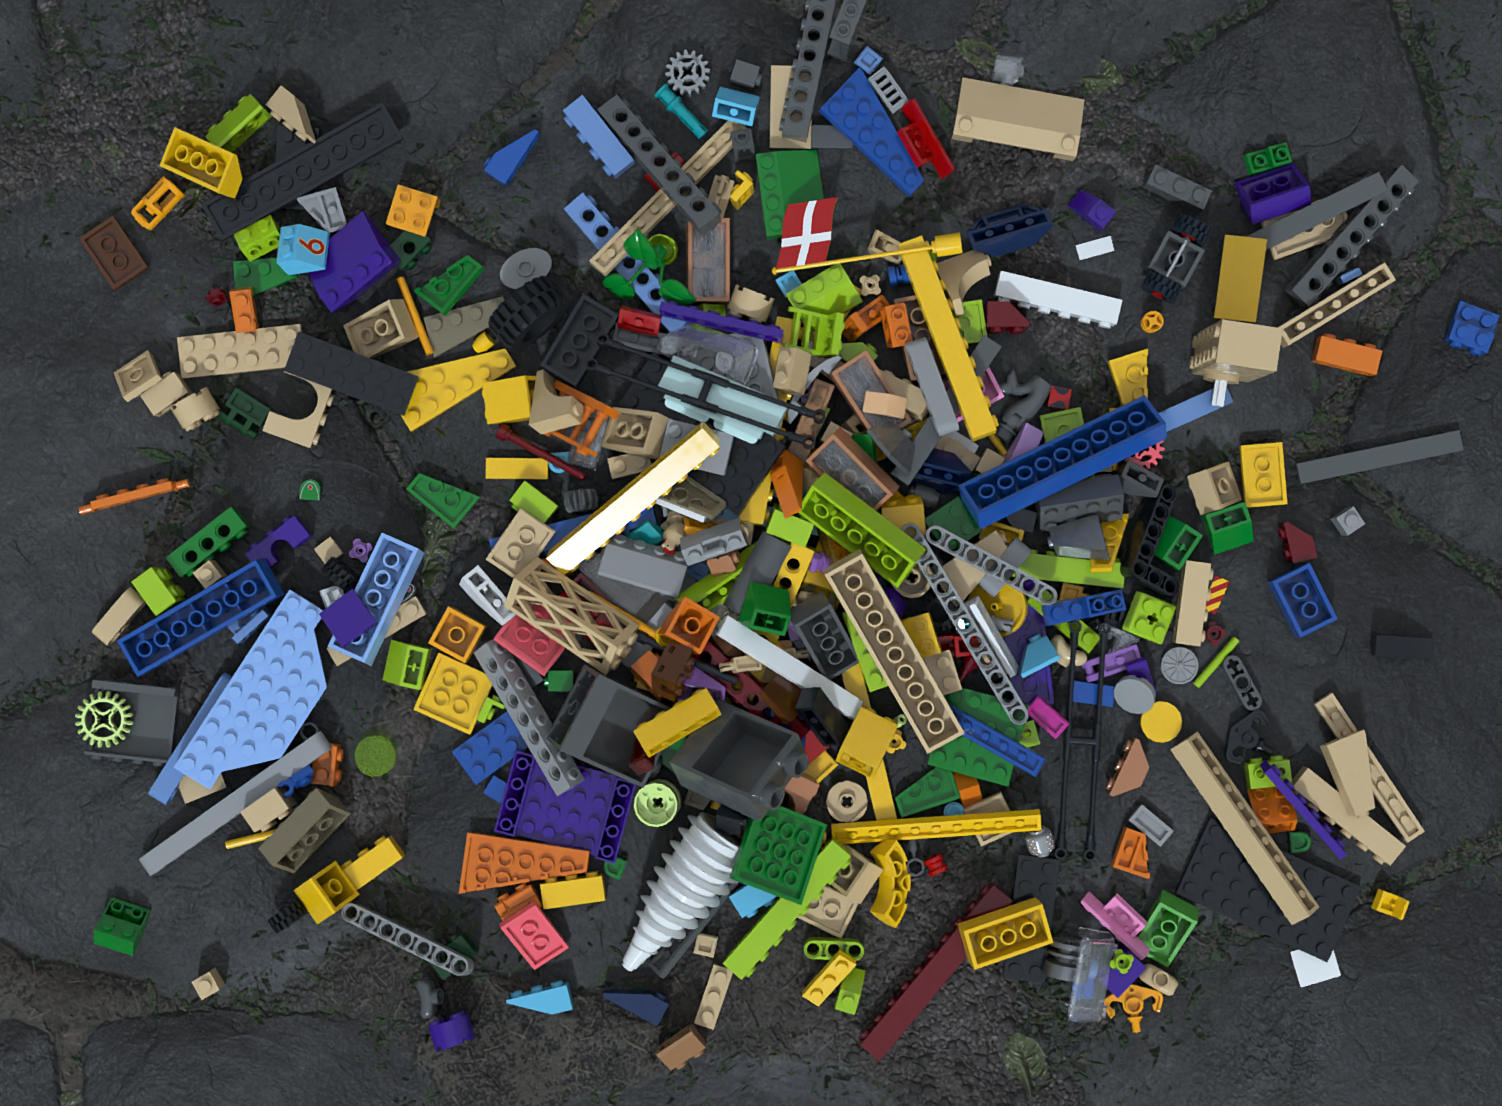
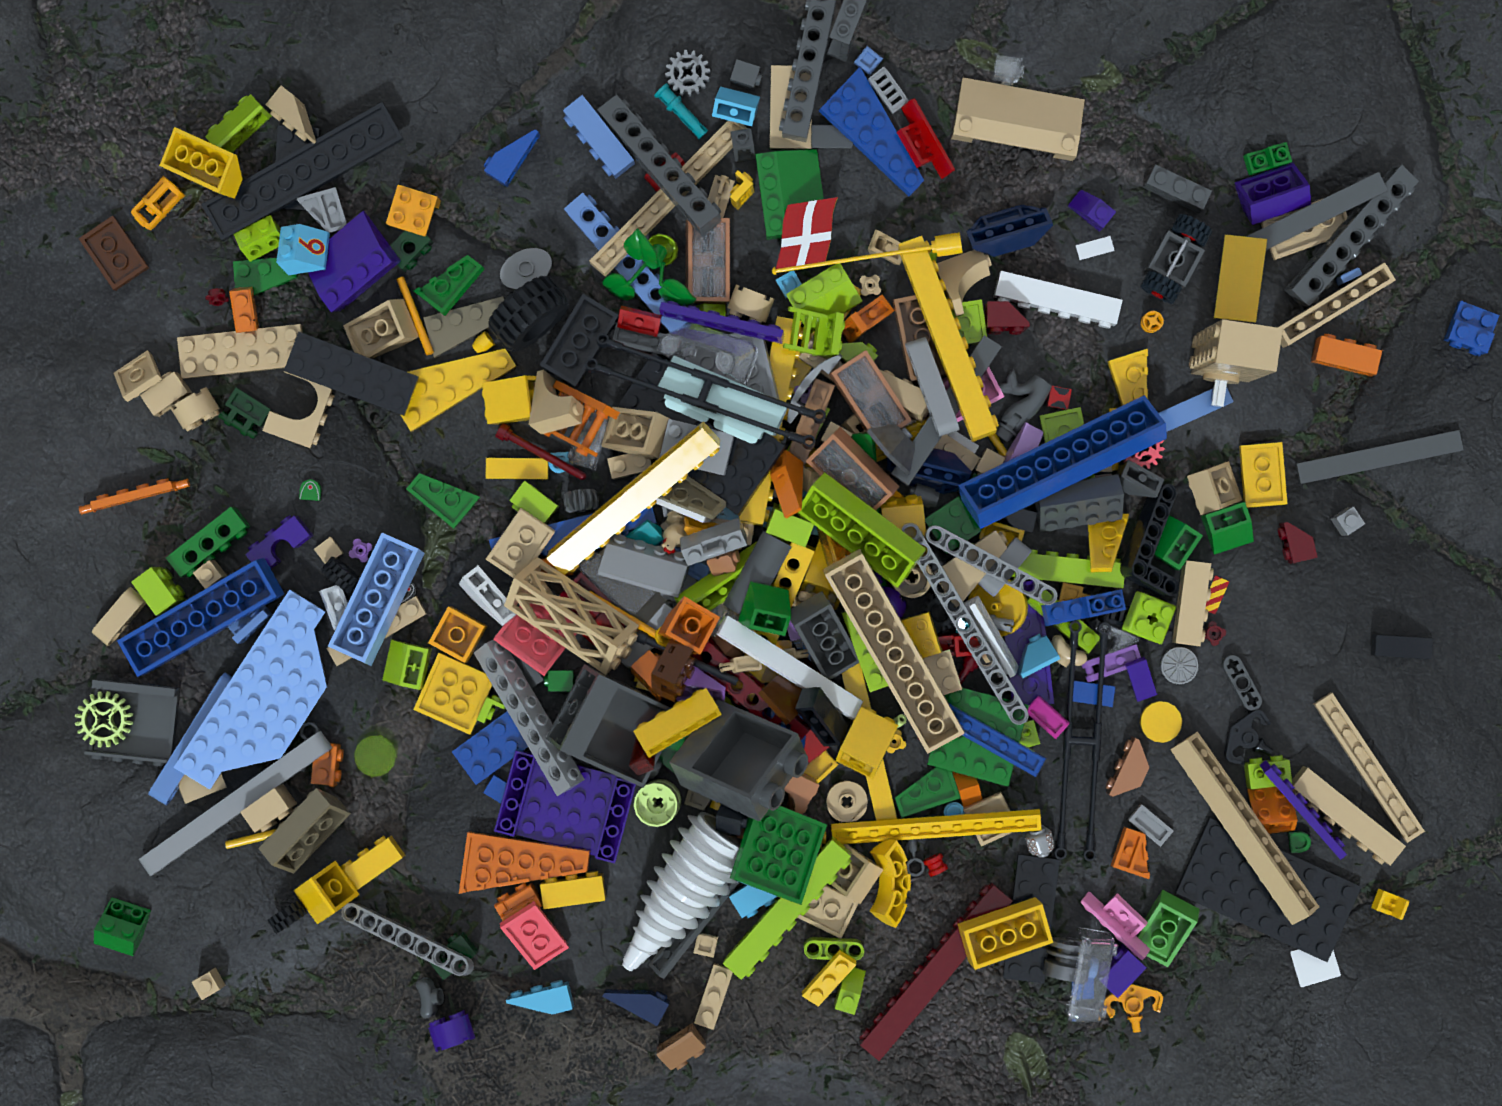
(300, 778): blue plate -> none
(348, 618): dark purple tile -> none
(615, 870): green tile -> none
(792, 370): tan brick -> none
(819, 562): medium lavender plate -> none
(884, 404): light nougat slope -> none
(895, 325): orange bracket -> none
(897, 275): blue wheel -> none
(1079, 539): flat silver slope -> none
(1127, 961): lime plate -> none
(1134, 694): light grey tile -> none
(1159, 979): tan piece -> none
(1216, 662): lime bar -> none
(1302, 600): blue brick -> none
(1351, 771): tan slope -> none

